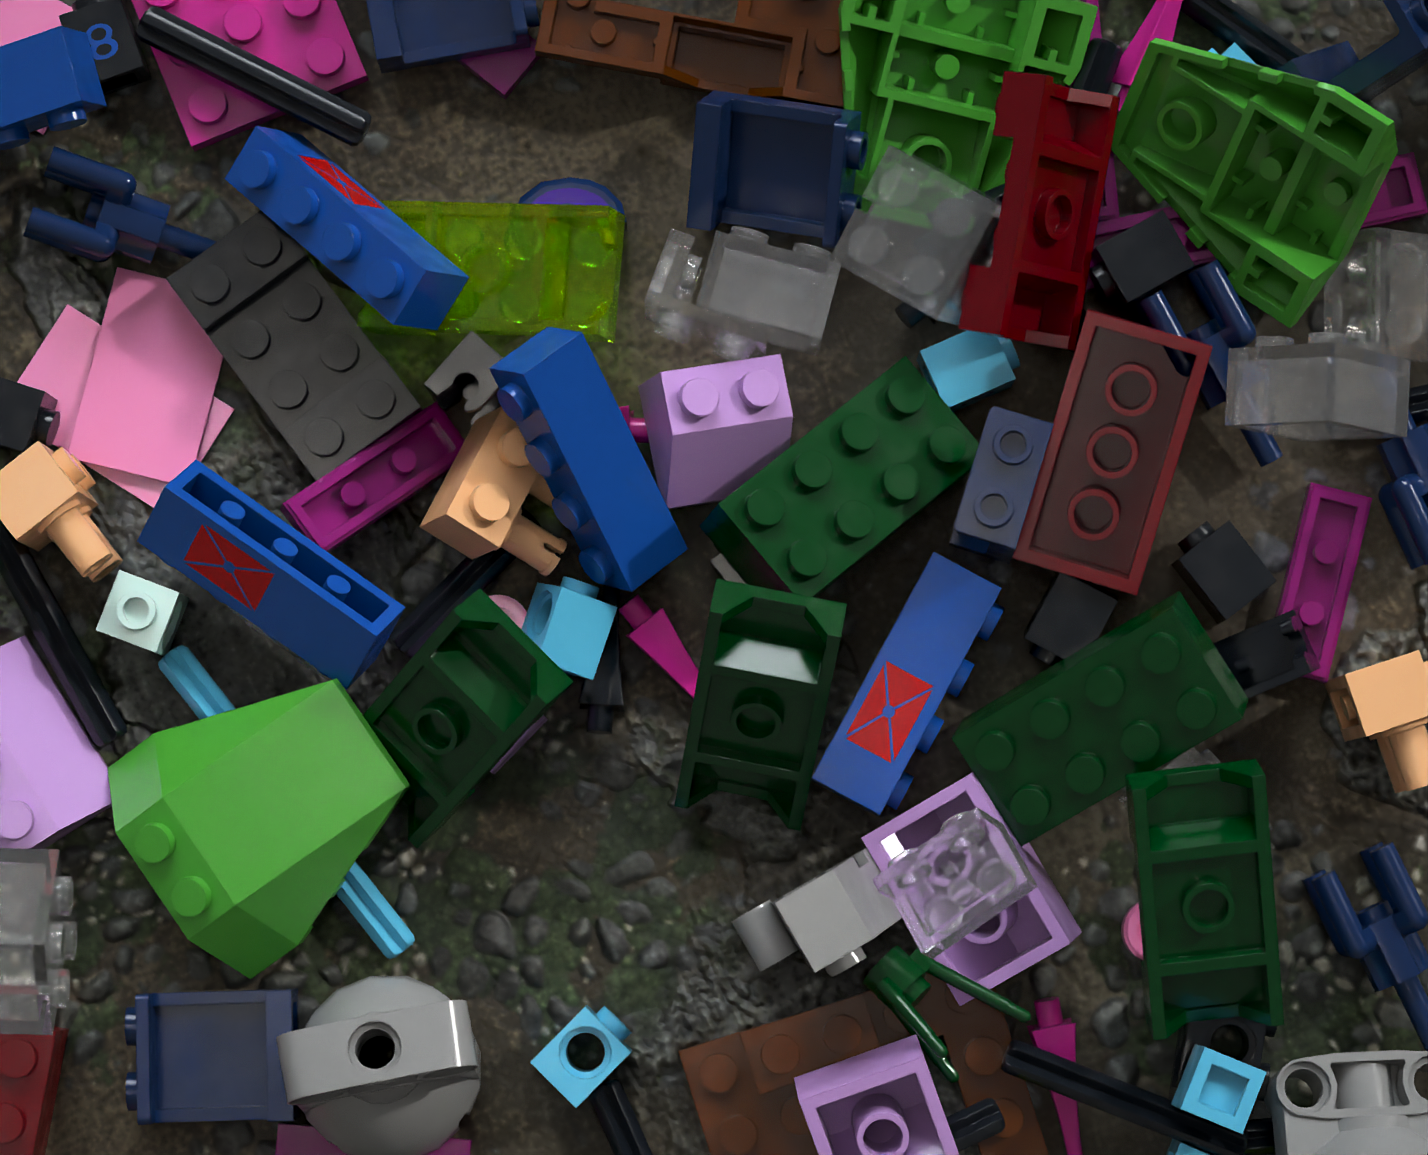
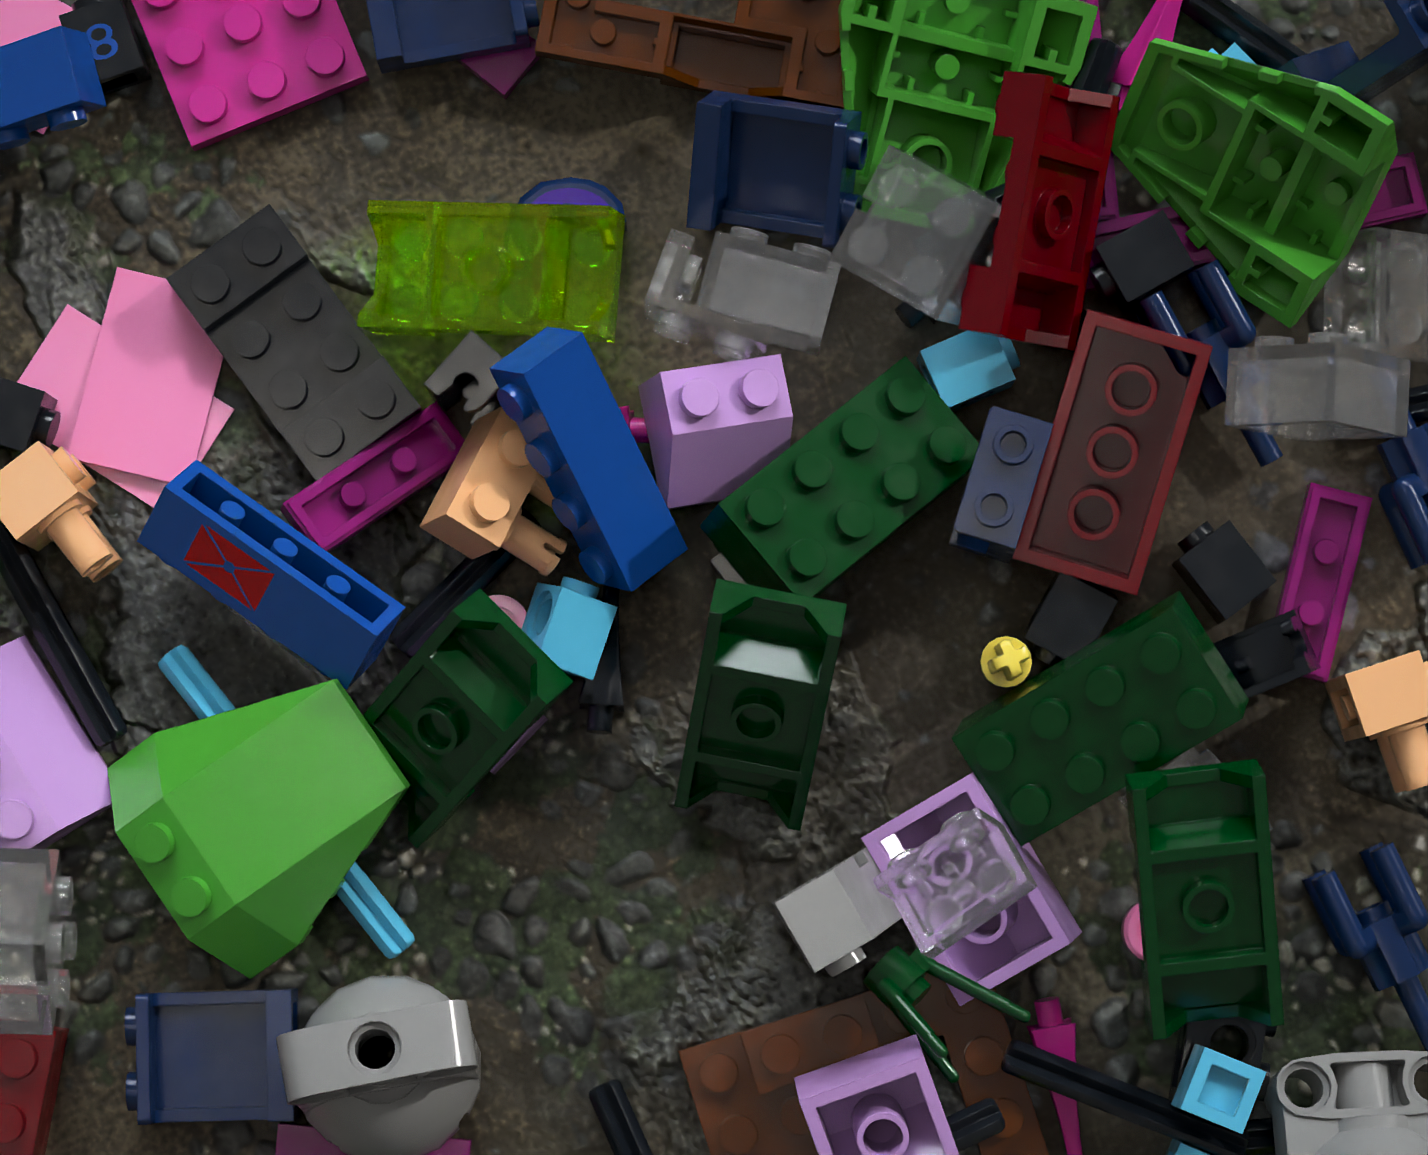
(114, 219): dark blue plant -> none
(142, 613): light aqua brick -> none
(253, 76): black axle -> none
(347, 228): blue brick -> none
(570, 1080): medium azure brick -> none
(660, 642): dark pink piece -> none
(764, 935): light grey hinge -> none
(906, 685): blue brick -> none
(1006, 661): none -> light yellow axle

